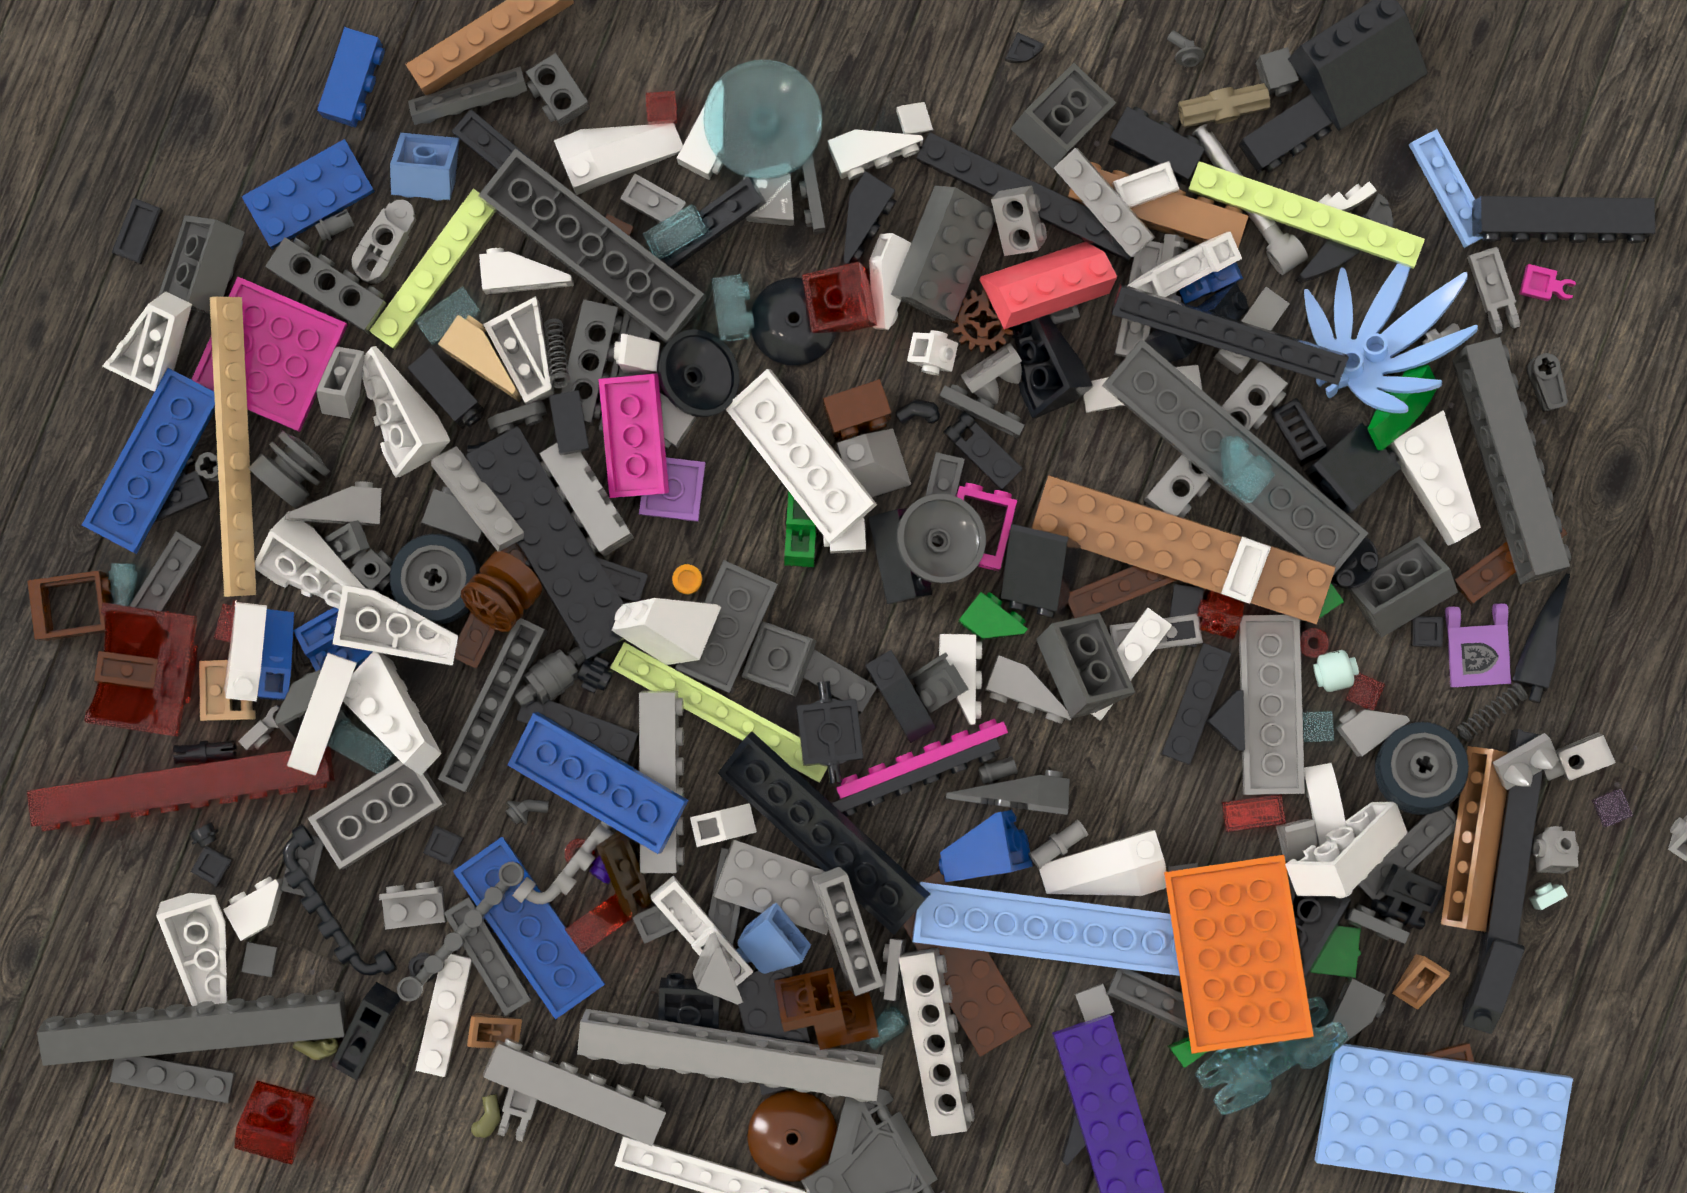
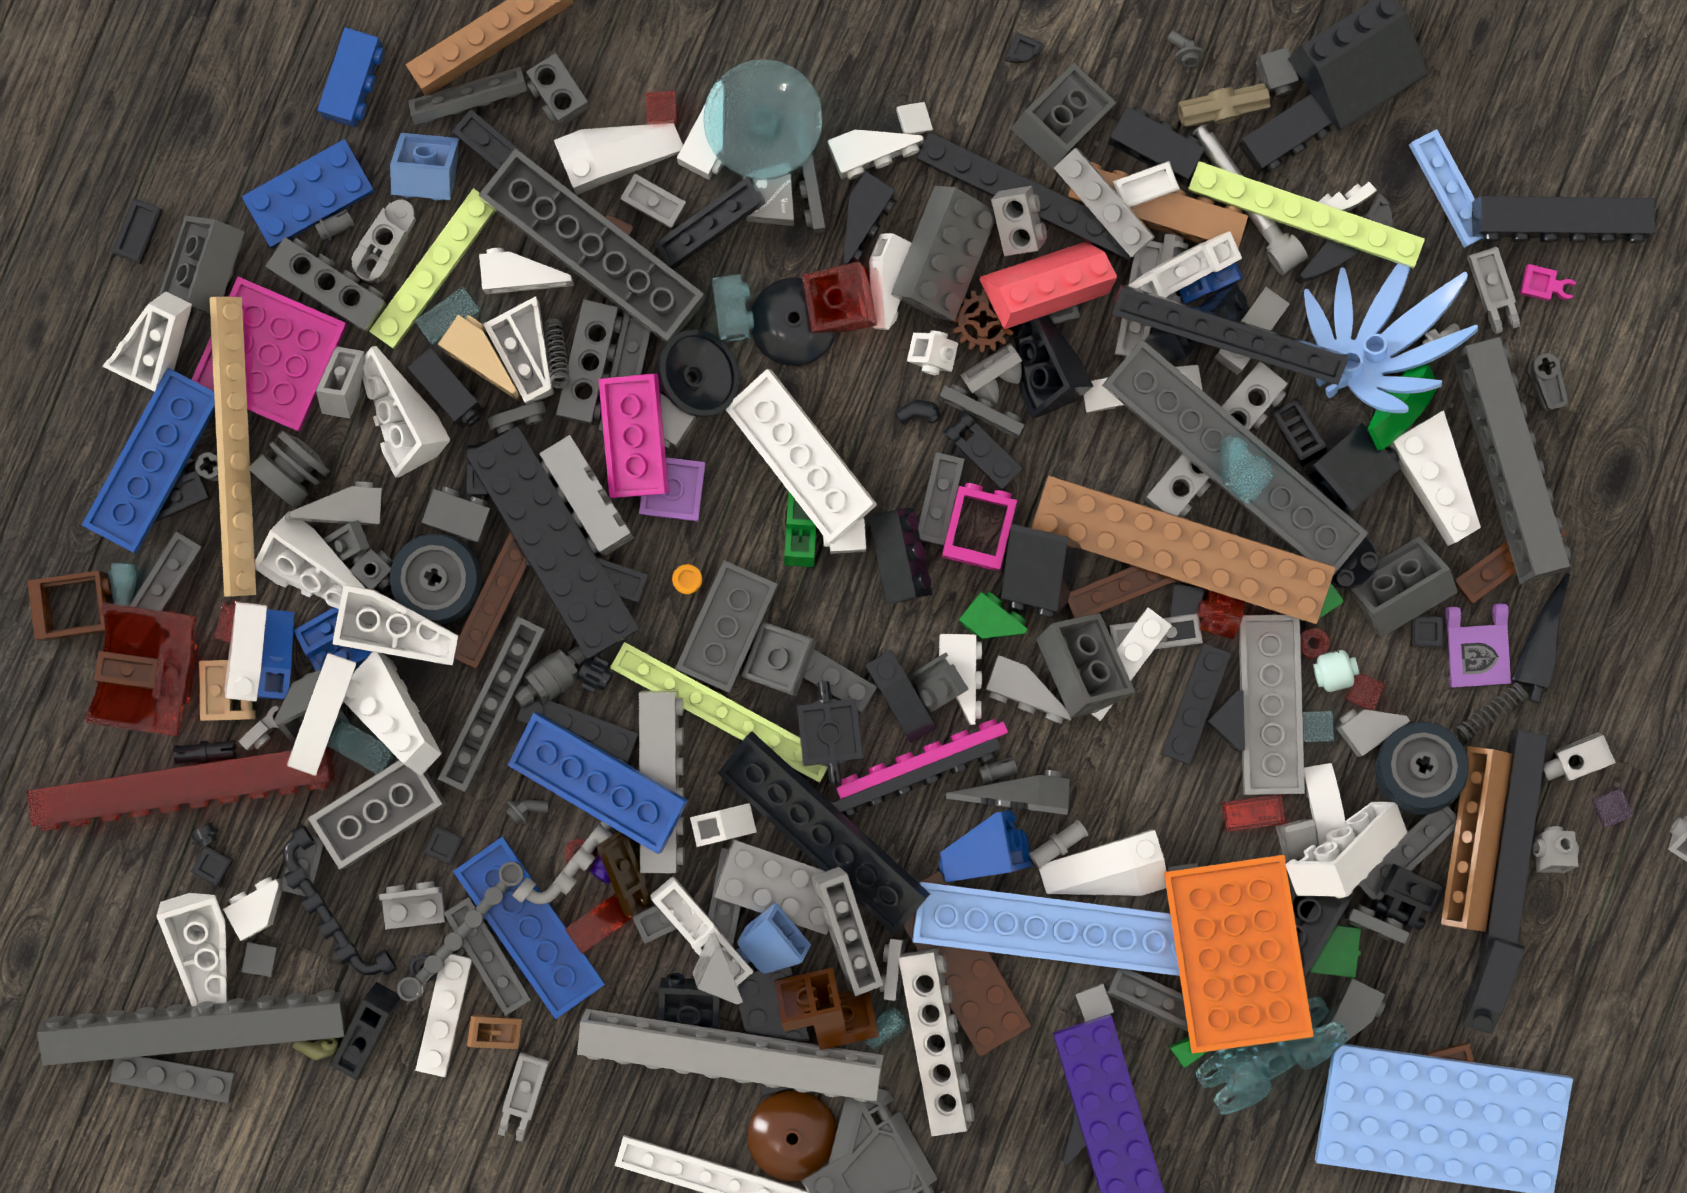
(273, 1122): clear red slope -> none
(477, 499): light grey plate -> none
(490, 1119): olive arm -> none
(501, 591): reddish brown wheel -> none
(569, 422): black tile -> none
(575, 1092): light grey brick -> none
(637, 355): white slope -> none
(667, 628): white slope -> none
(675, 232): clear light blue tile -> none
(857, 410): reddish brown brick -> none
(875, 461): light grey slope -> none
(957, 528): dark grey dish -> none
(1246, 569): white tile -> none
(1420, 981): medium nougat slope -> none
(1525, 761): light grey tile -> none
(1547, 895): light aqua plate -> none

